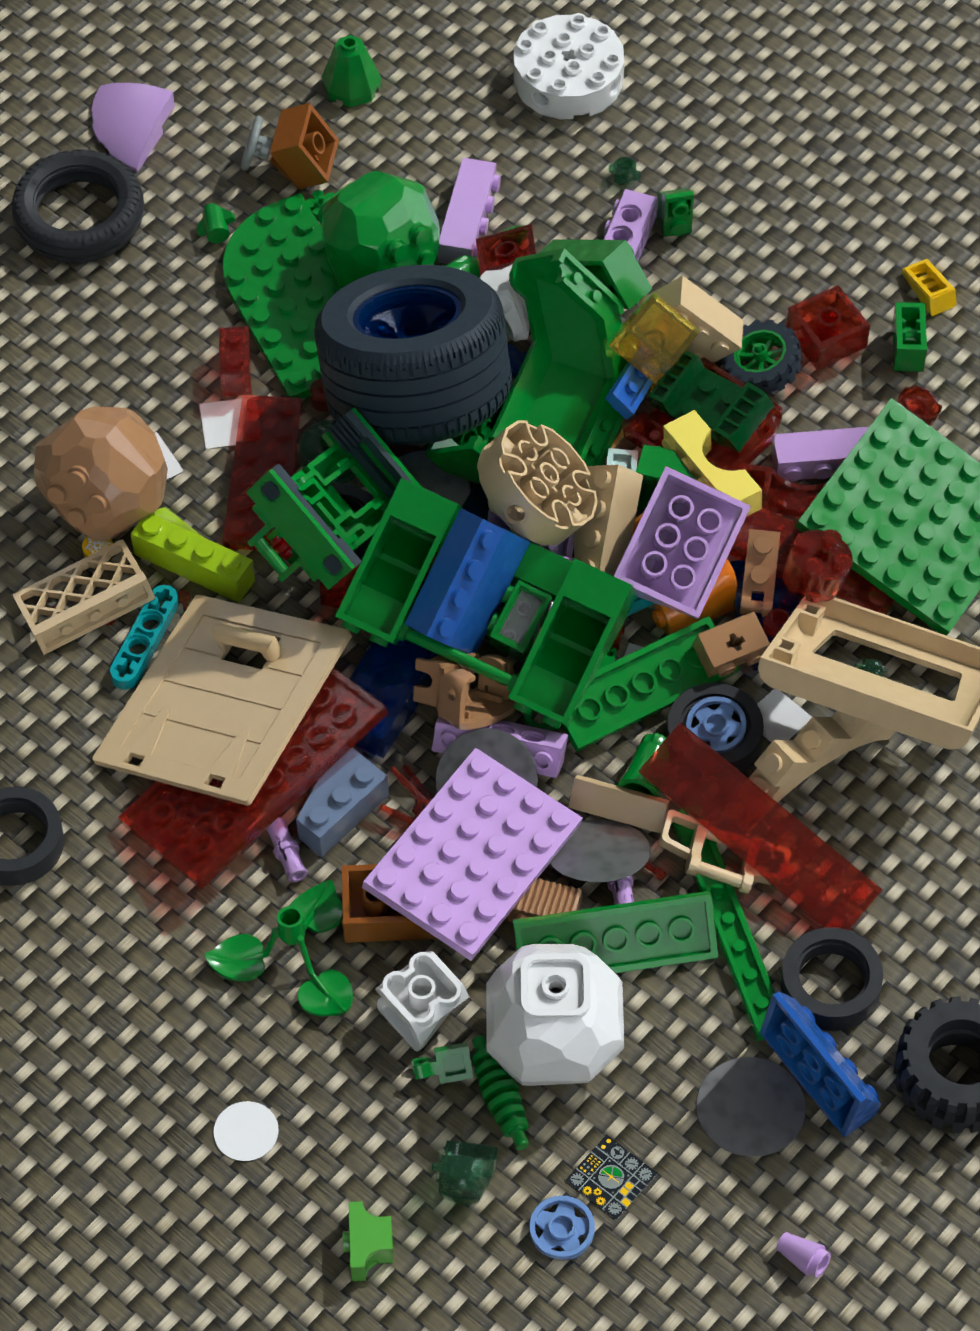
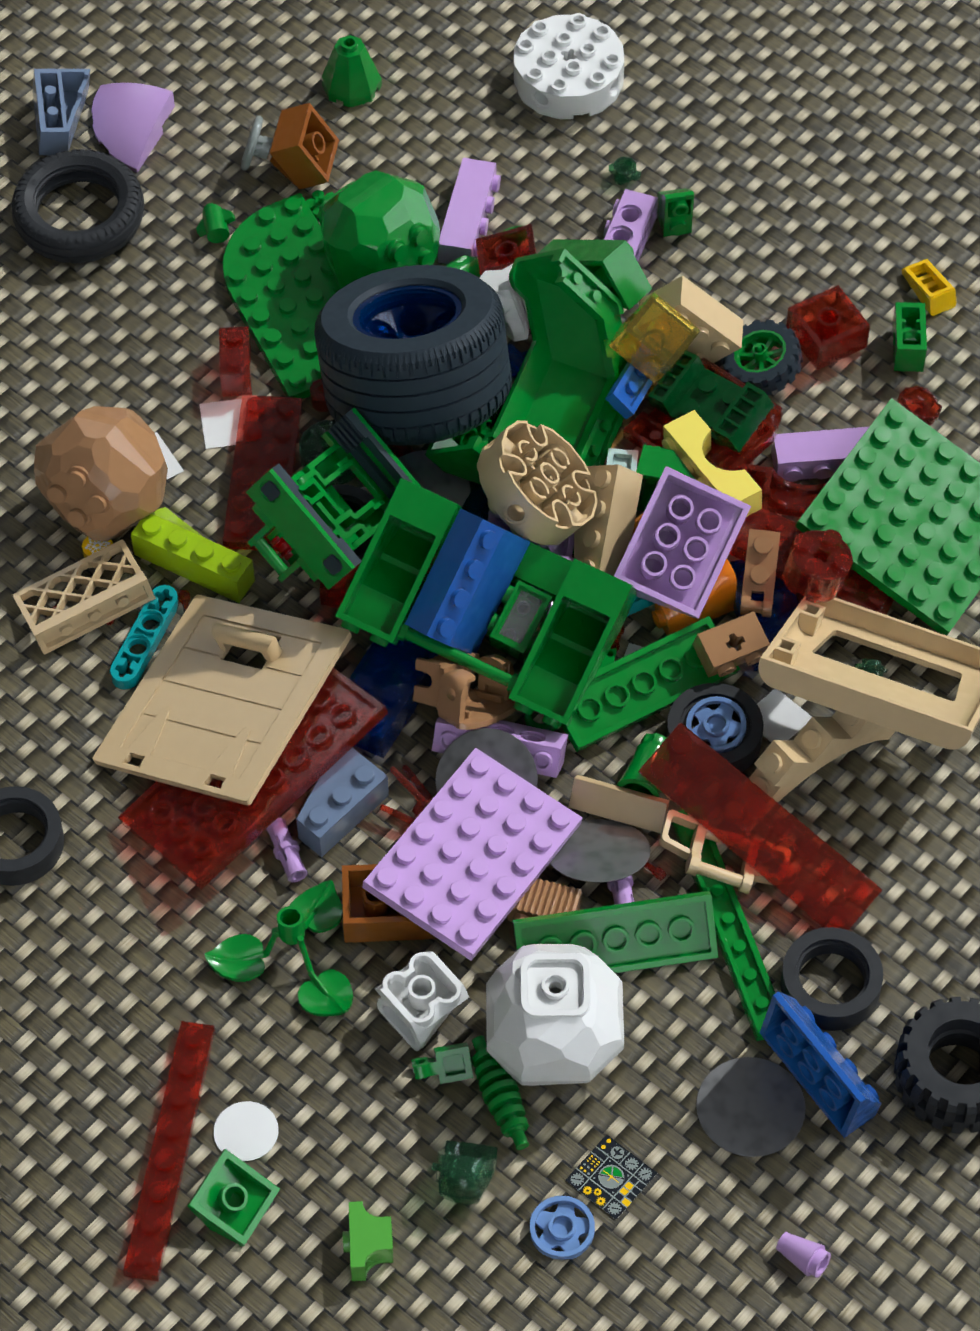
(58, 106): none -> sand blue wedge
(169, 1152): none -> clear red plate
(233, 1198): none -> green slope
(775, 616): clear red plate -> none

